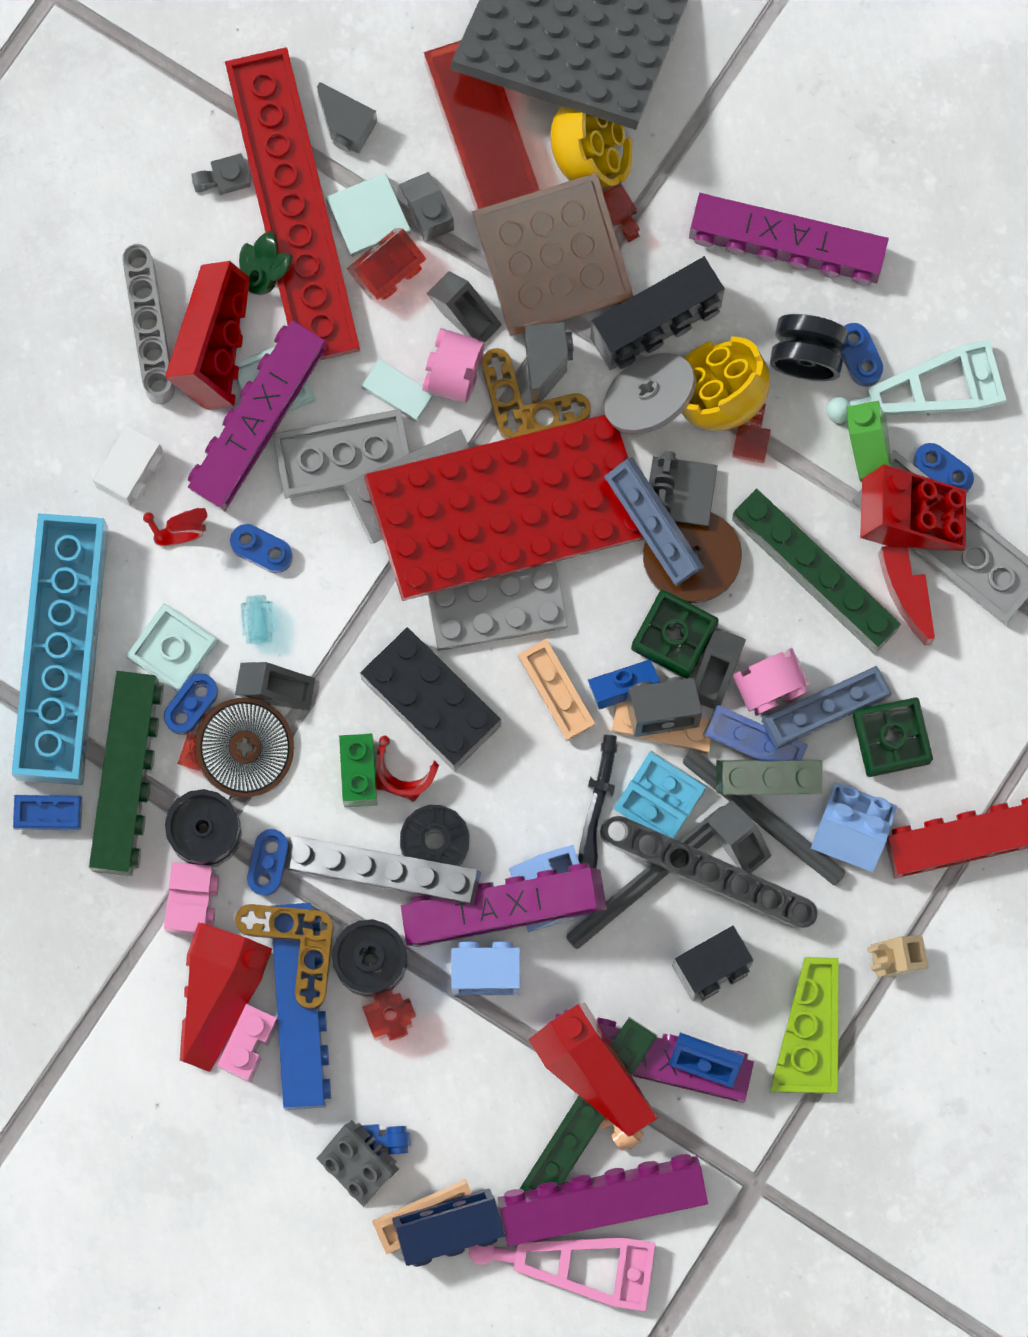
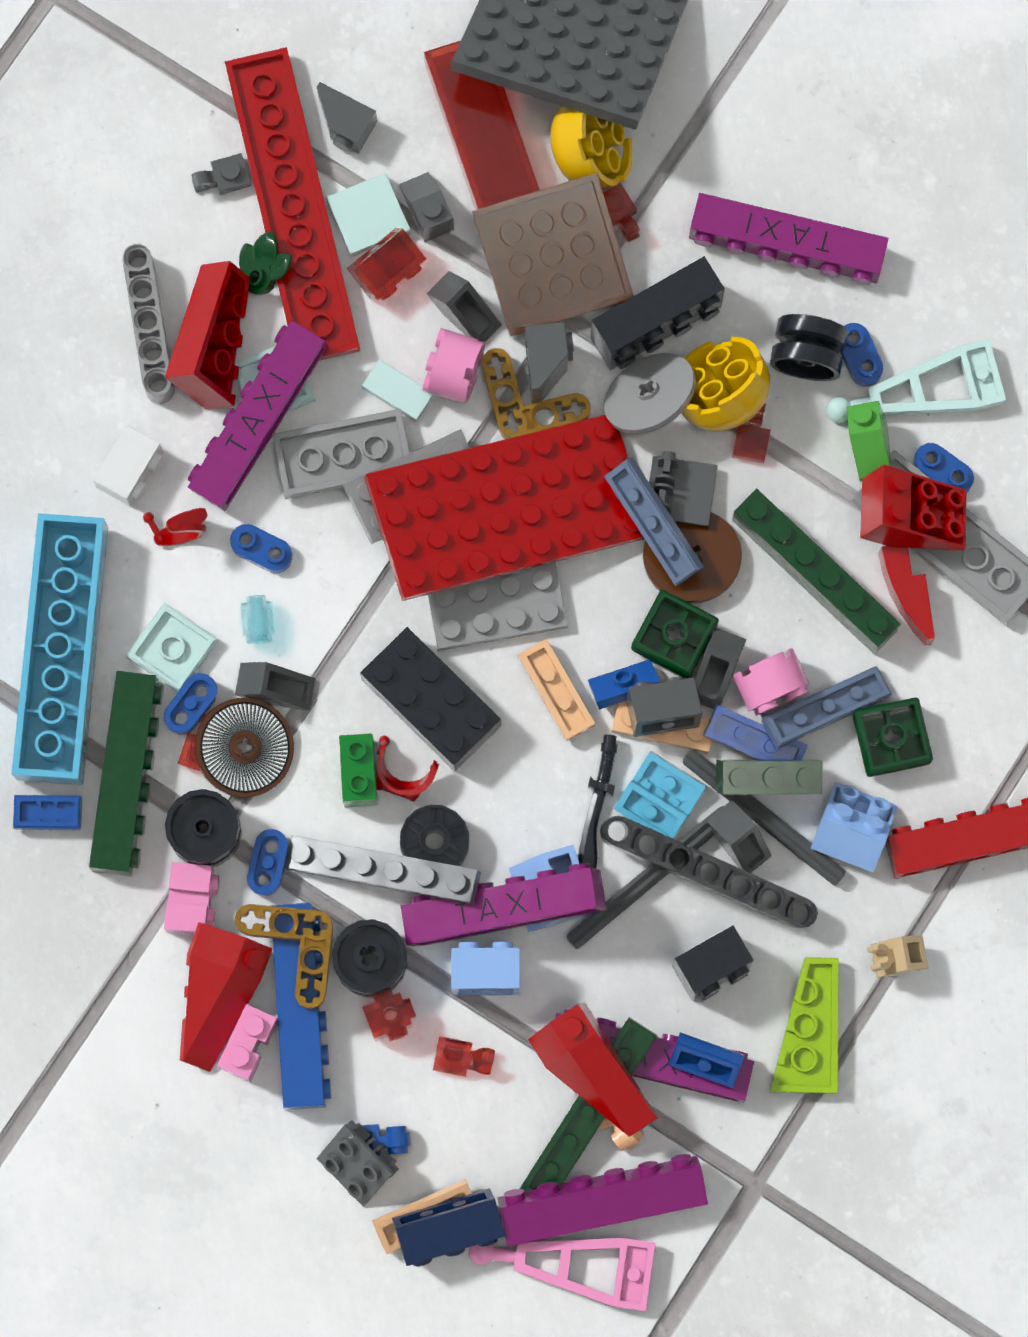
(456, 1057): none -> clear red plate

